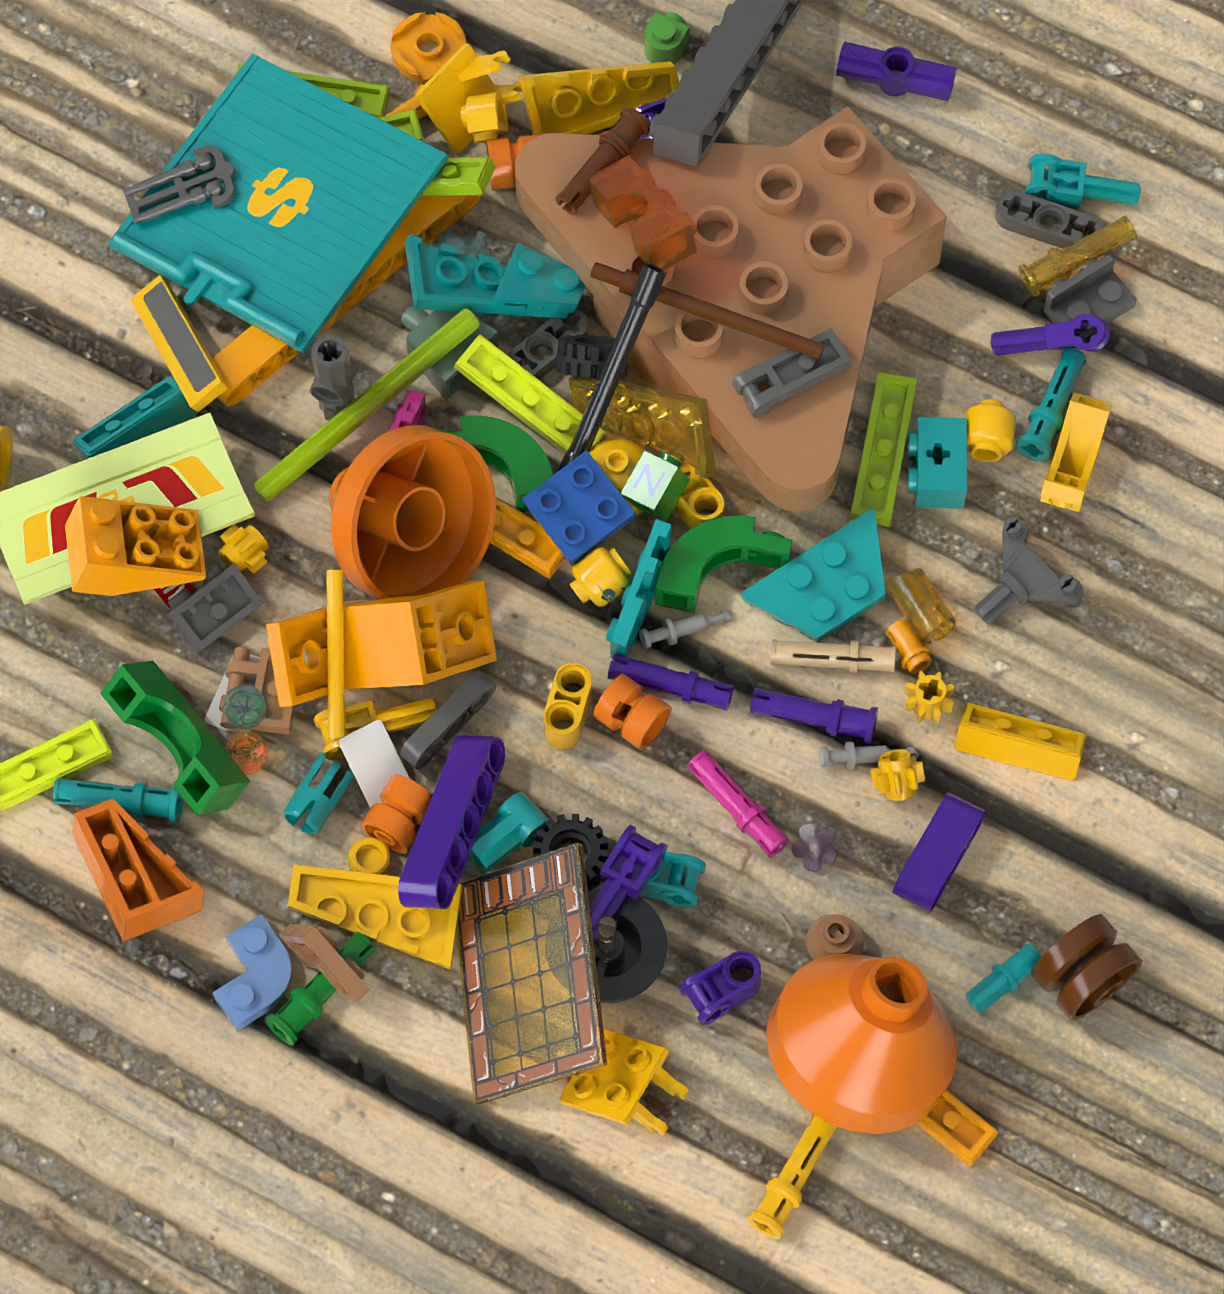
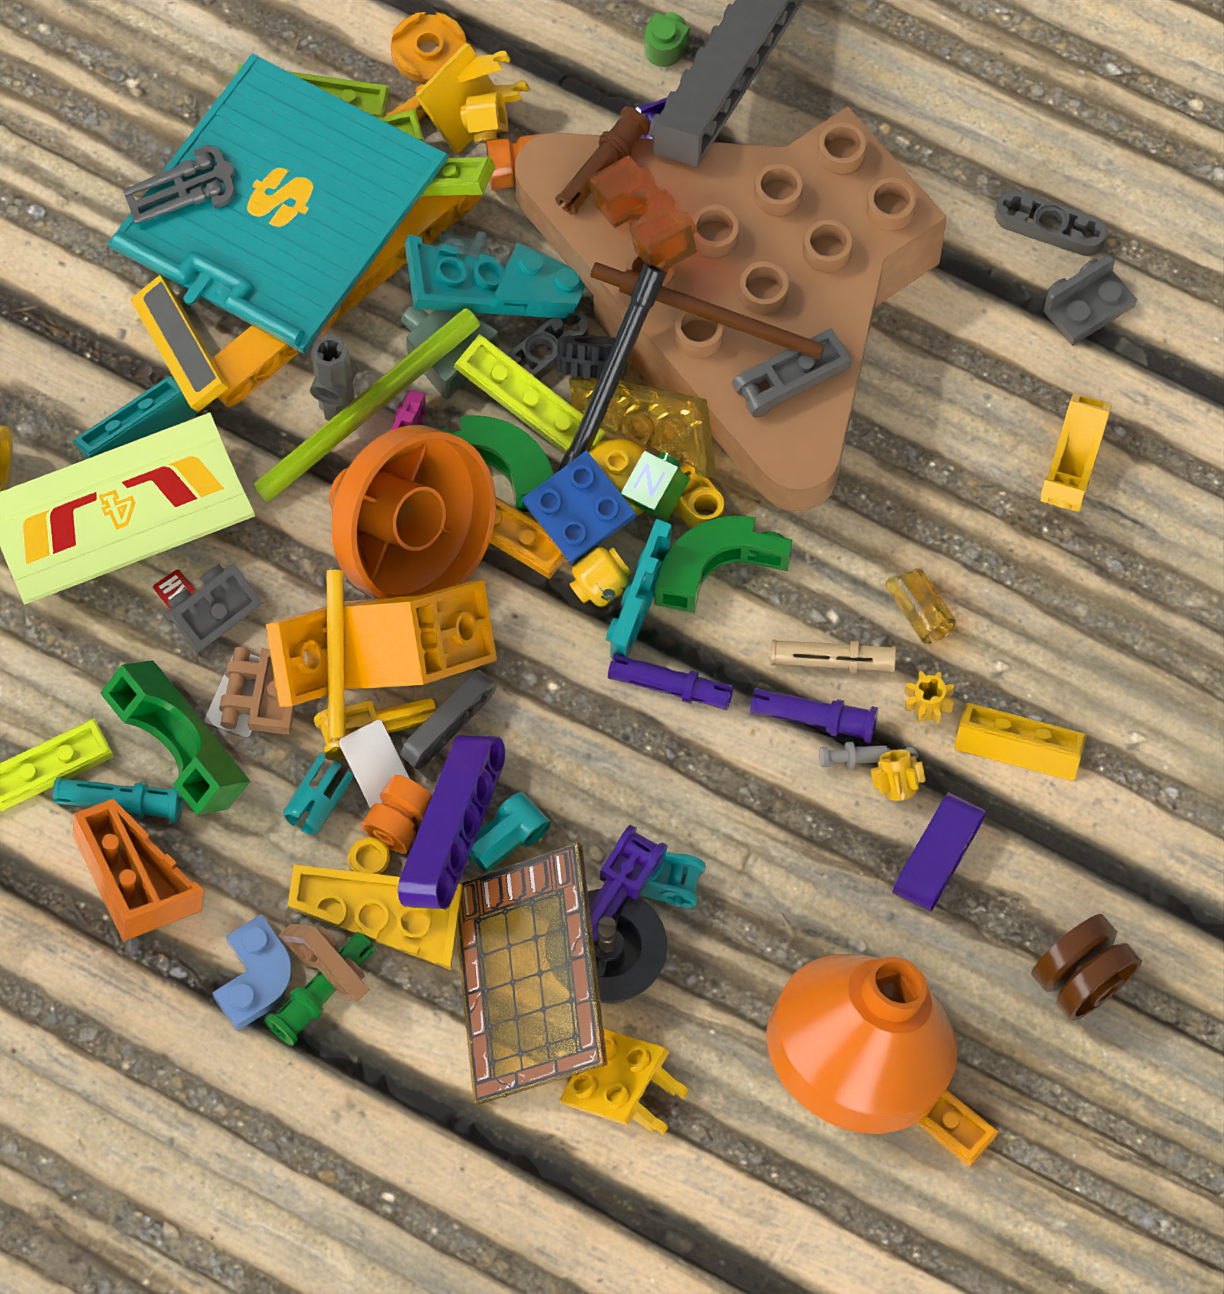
(132, 546): light orange slope -> none
(243, 548): yellow gear -> none
(244, 707): clear light blue tile -> none
(247, 751): clear yellow tile -> none
(567, 706): yellow beam -> none
(579, 832): black tyre -> none
(593, 97): yellow wing -> none
(644, 719): orange wheel -> none
(673, 630): light grey piece -> none
(716, 992): dark purple piece -> none
(748, 814): dark pink pin -> none
(784, 1192): yellow pin -> none
(814, 847): plant -> none
(827, 582): teal wing -> none
(833, 936): medium nougat cone -> none
(876, 68): dark purple piece -> none
(884, 447): lime plate -> none
(913, 654): light orange pin -> none
(943, 442): teal brick -> none
(990, 430): yellow head -> none
(1003, 978): teal axle -> none
(1025, 577): dark grey axle -> none
(1047, 418): teal pin -> none
(1052, 336): dark purple connector -> none
(1062, 262): clear yellow pin -> none
(1067, 183): teal connector -> none

